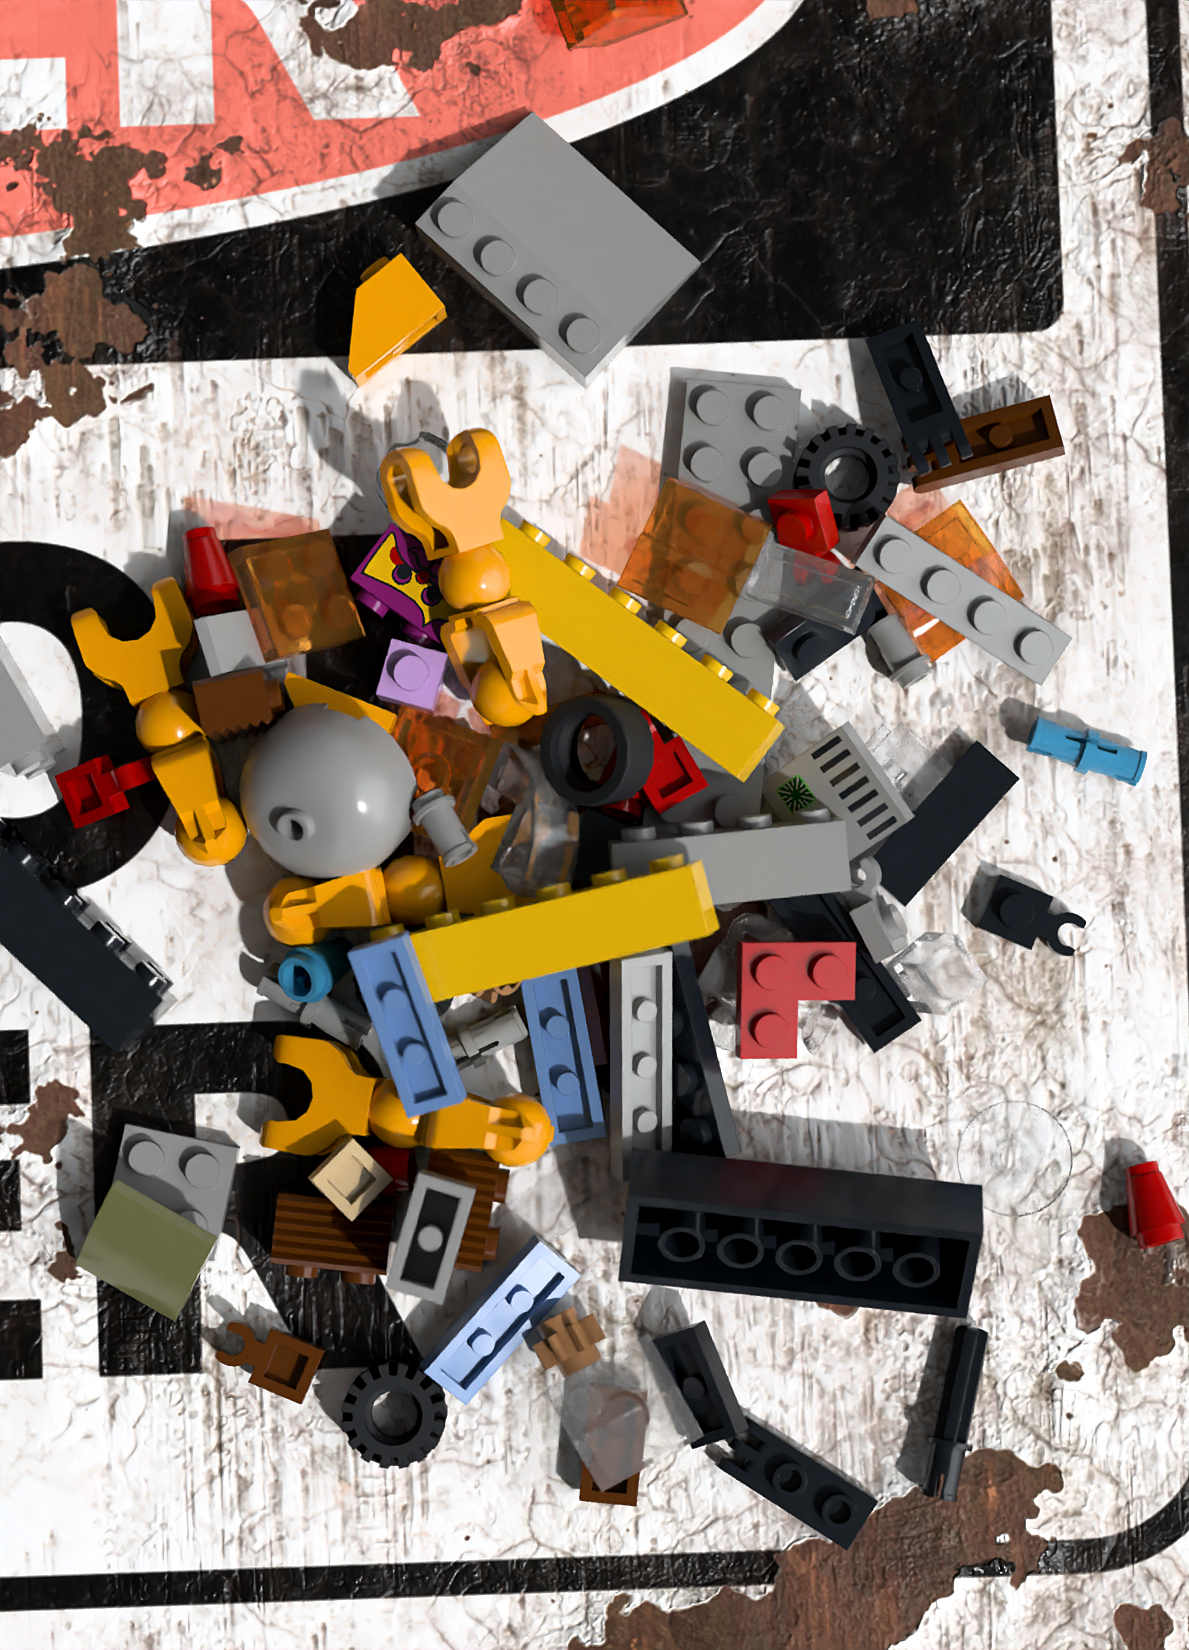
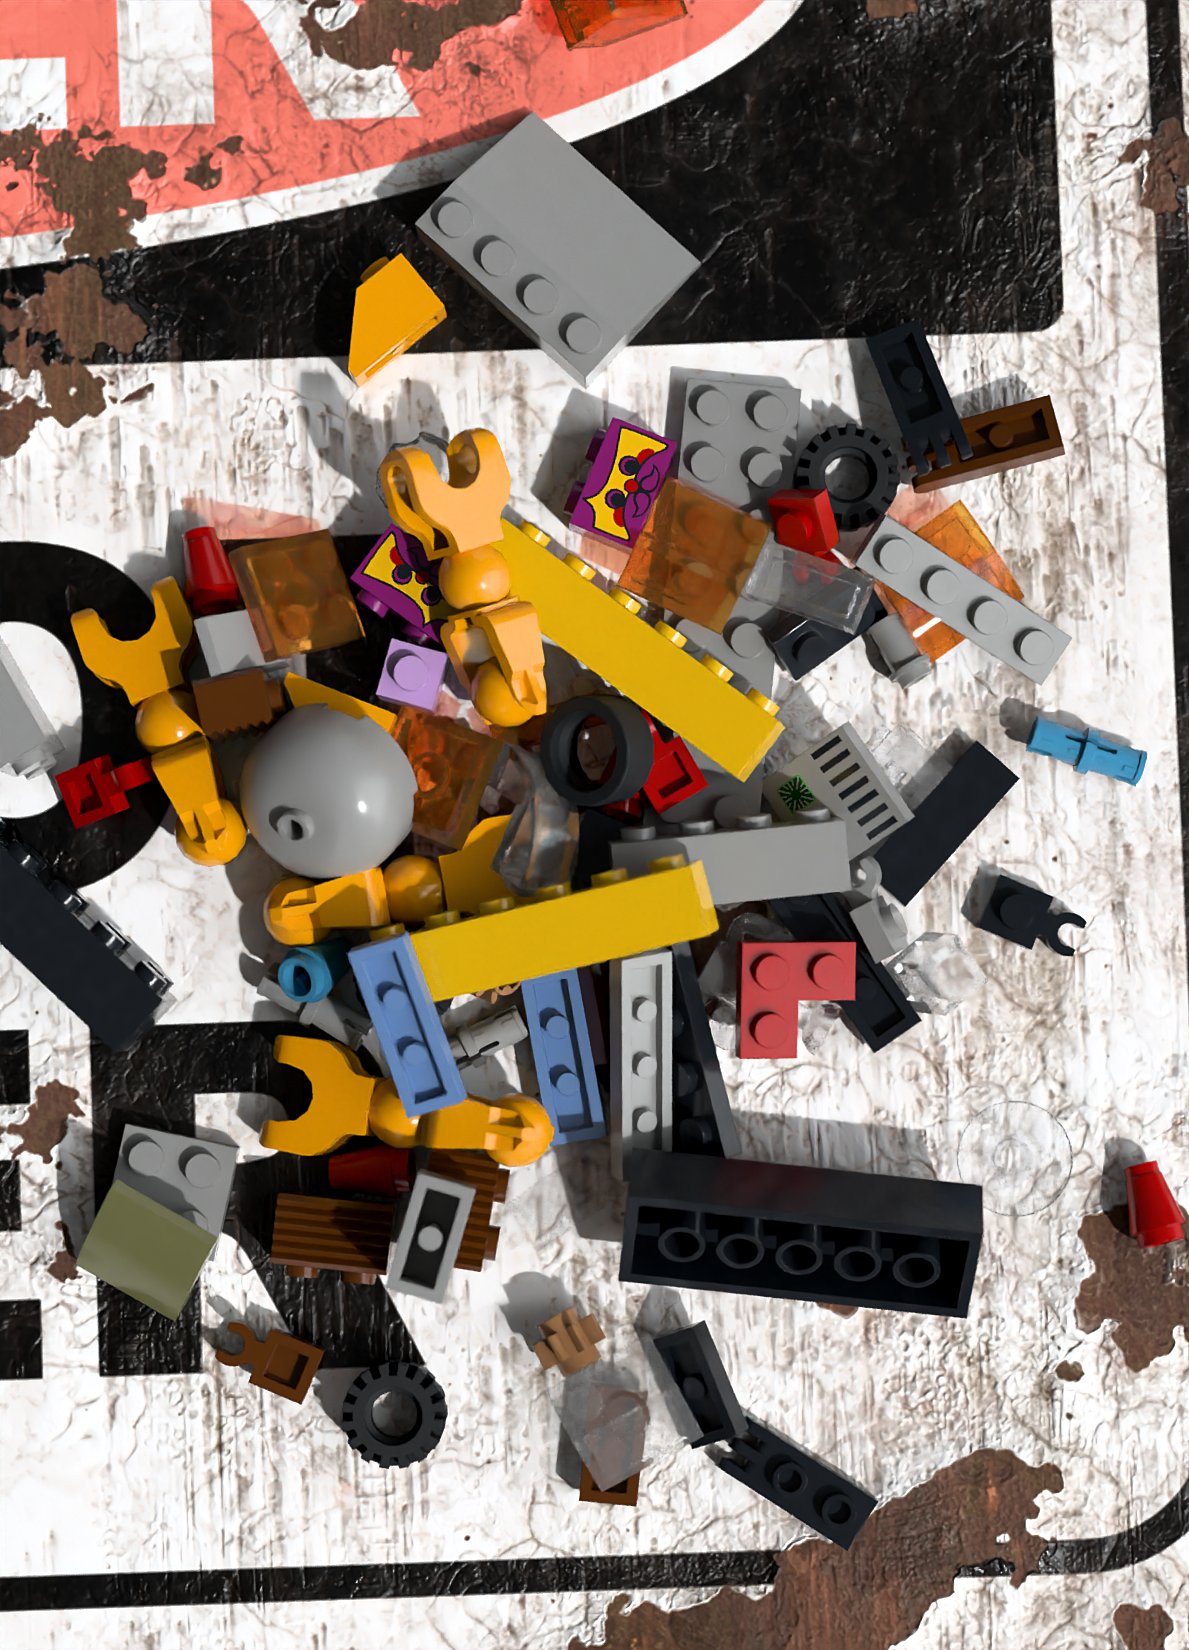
(350, 1178): tan plate -> none
(444, 827): light grey pin -> none
(500, 1319): plate -> none
(621, 484): none -> brick
(955, 1412): black axle -> none

